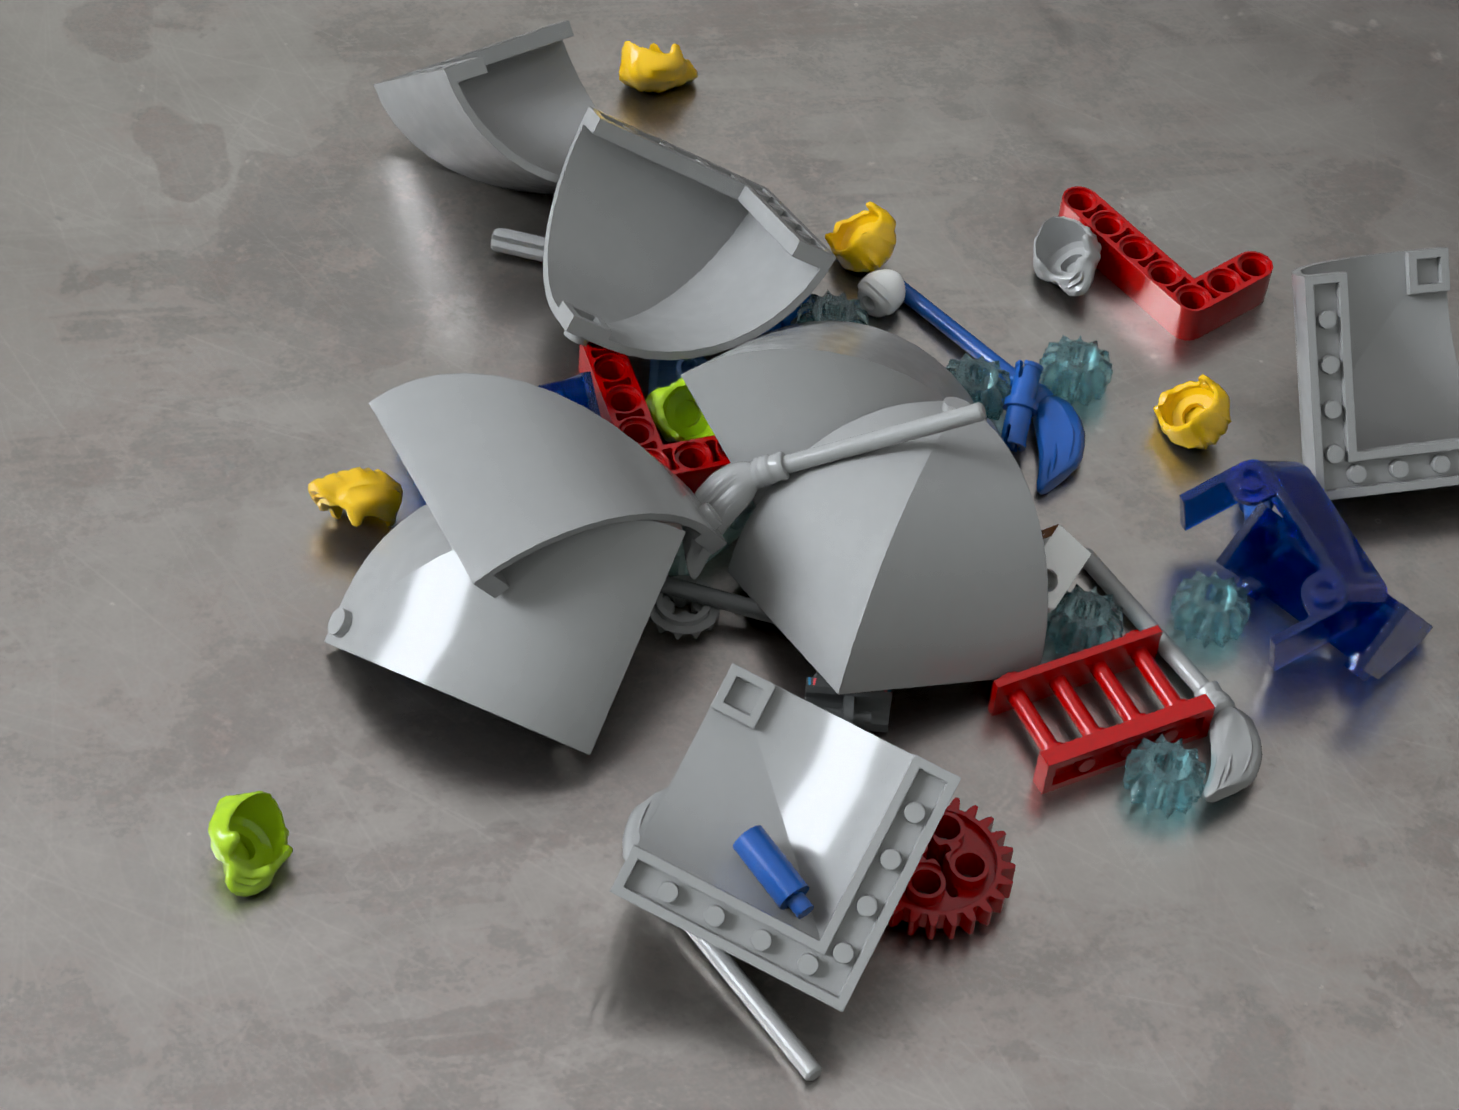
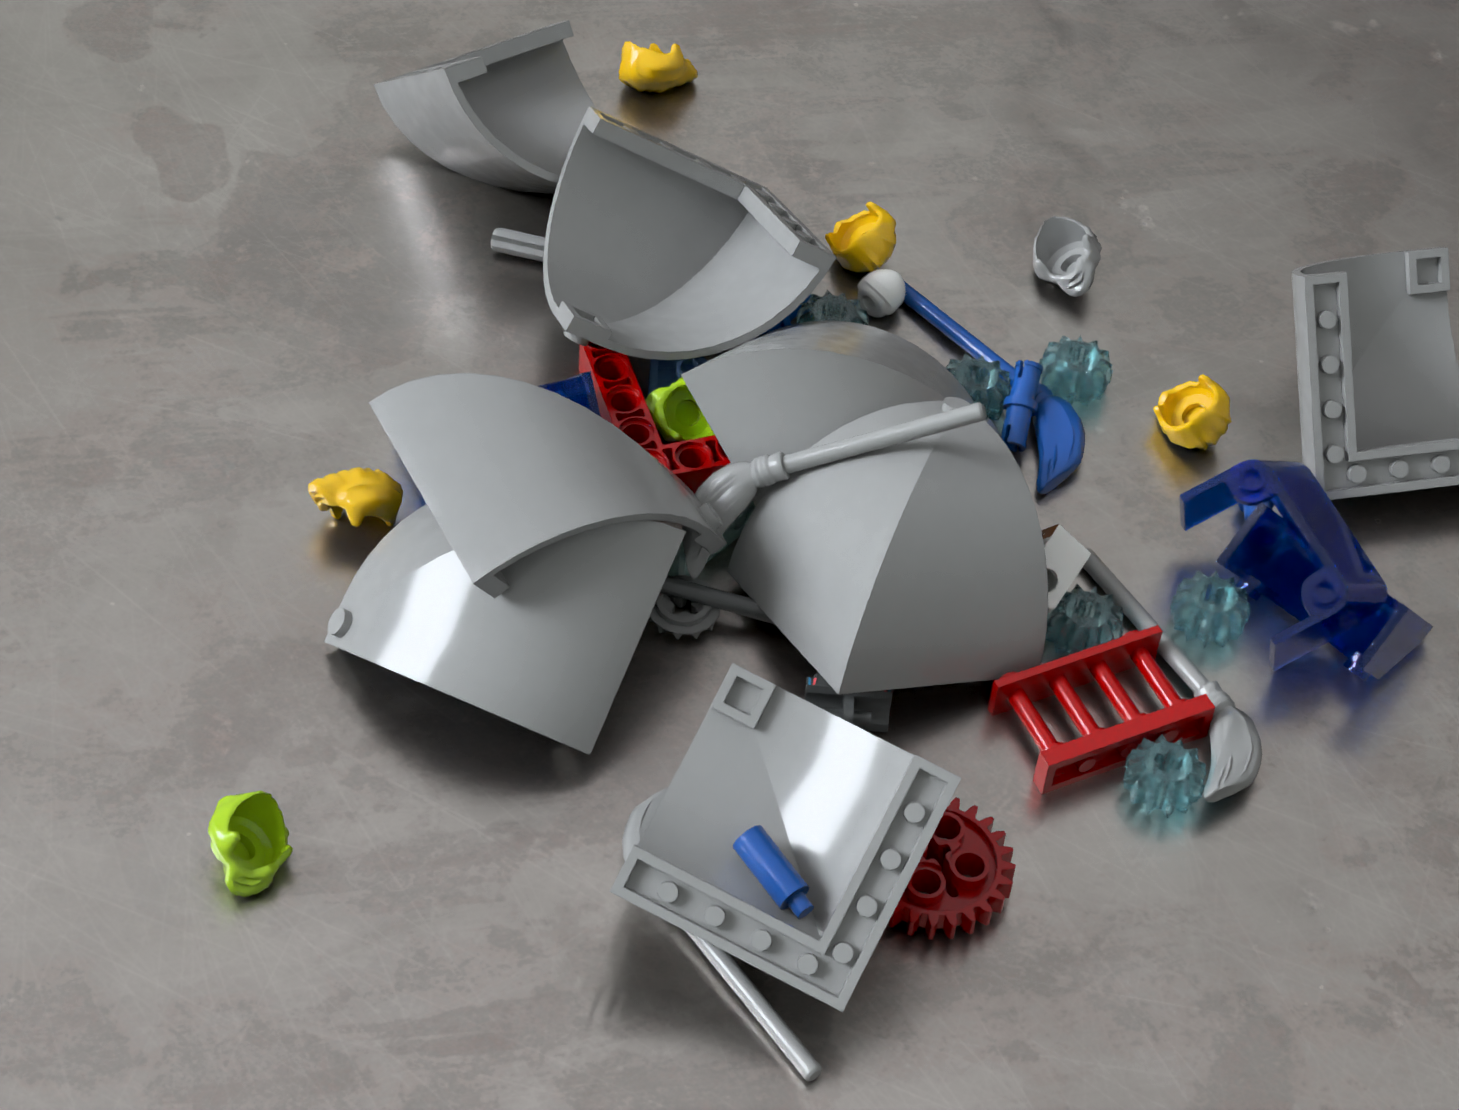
(1157, 283): red beam -> none

